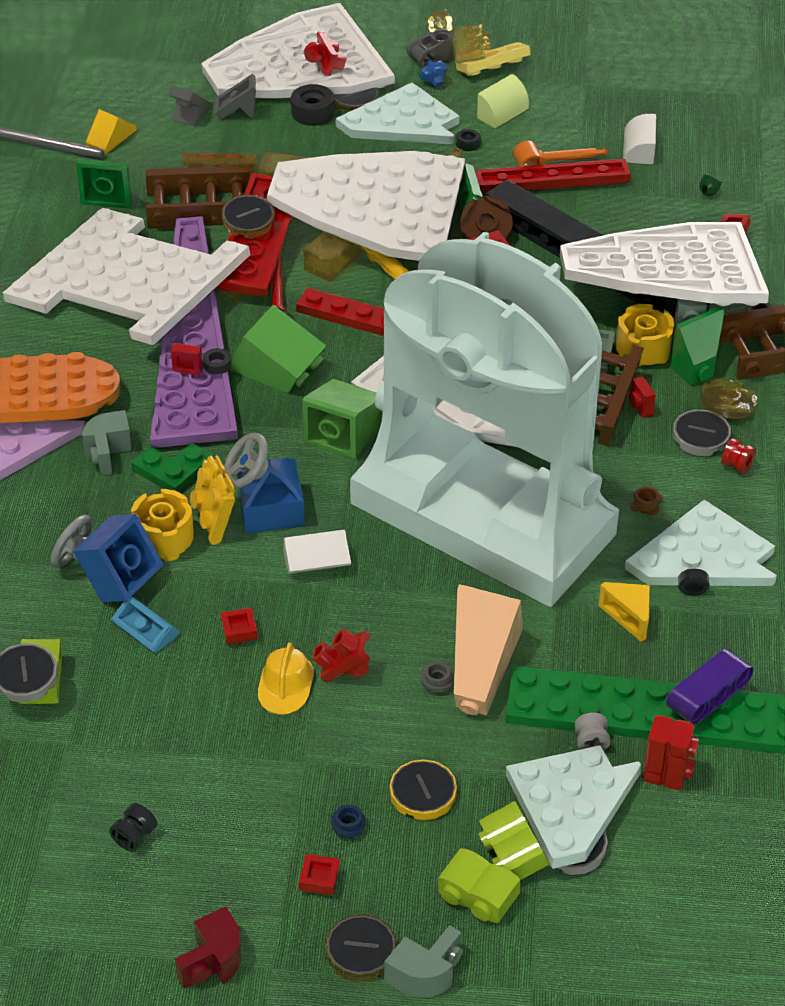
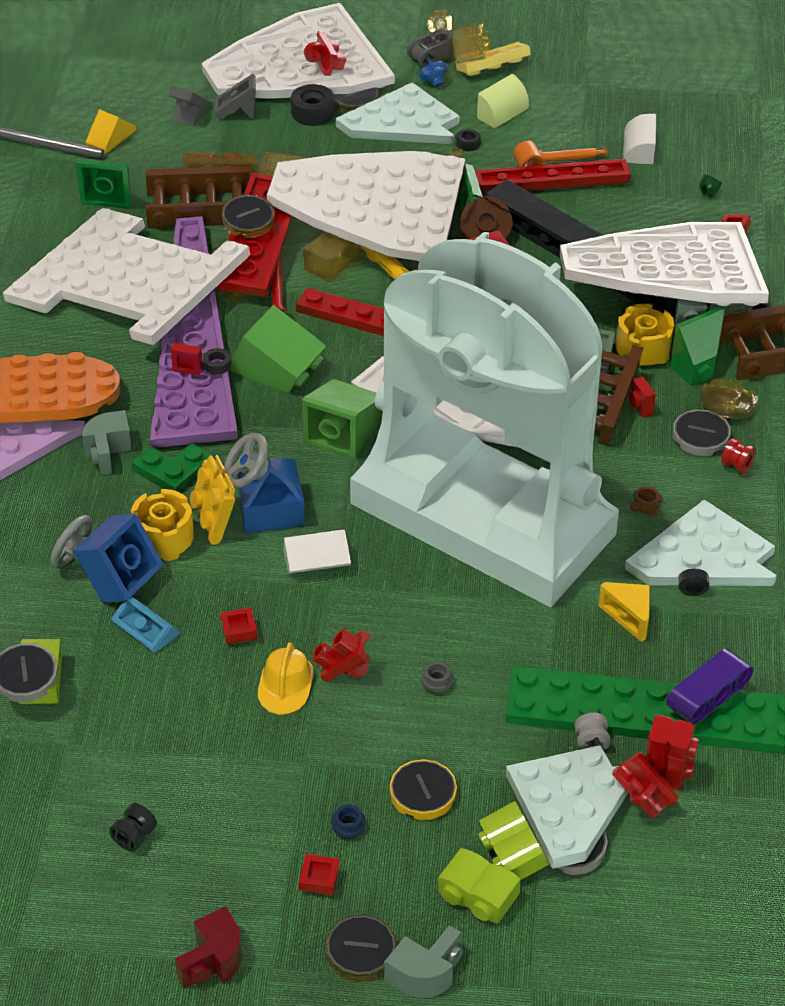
(485, 640): light nougat slope -> none
(645, 784): none -> red hips

